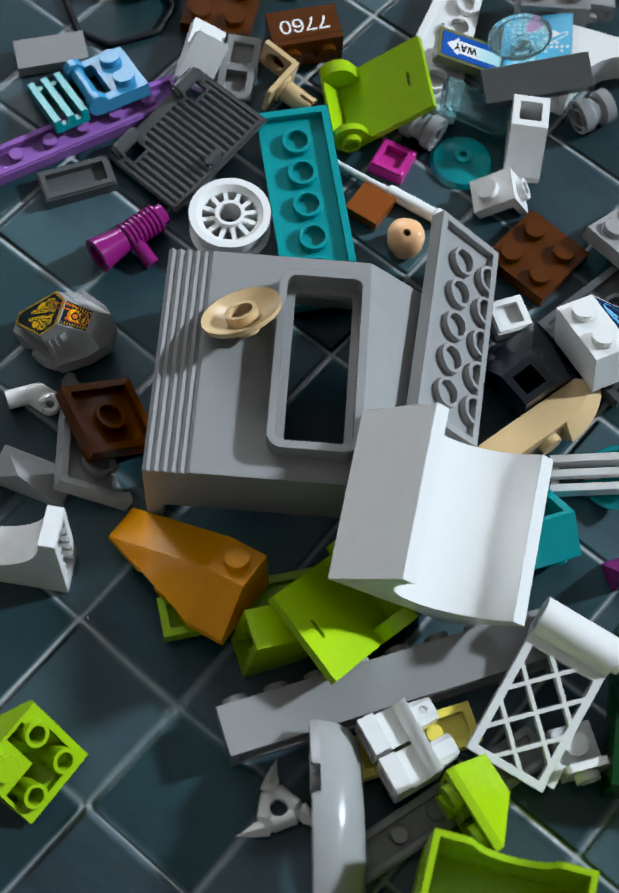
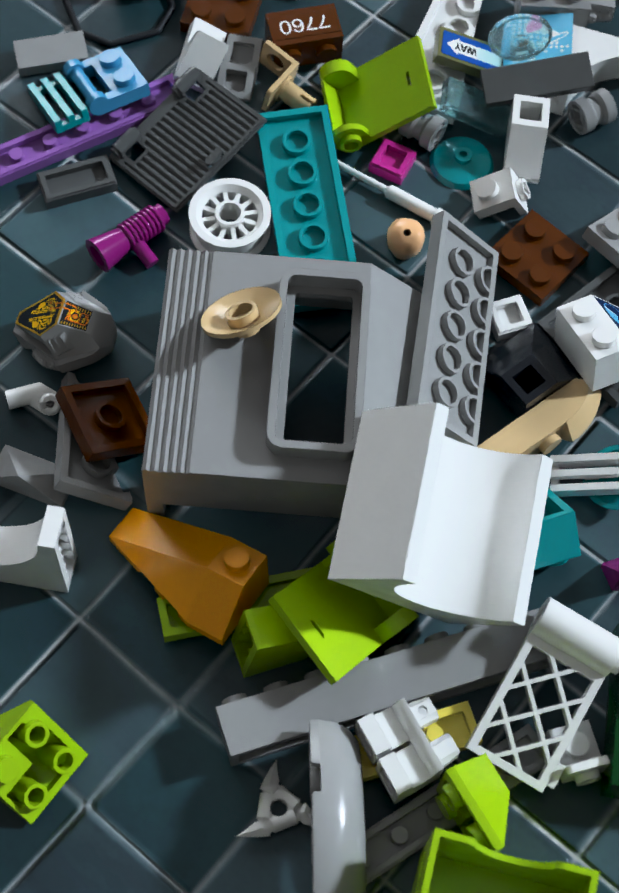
(370, 206): dark orange tile -> none

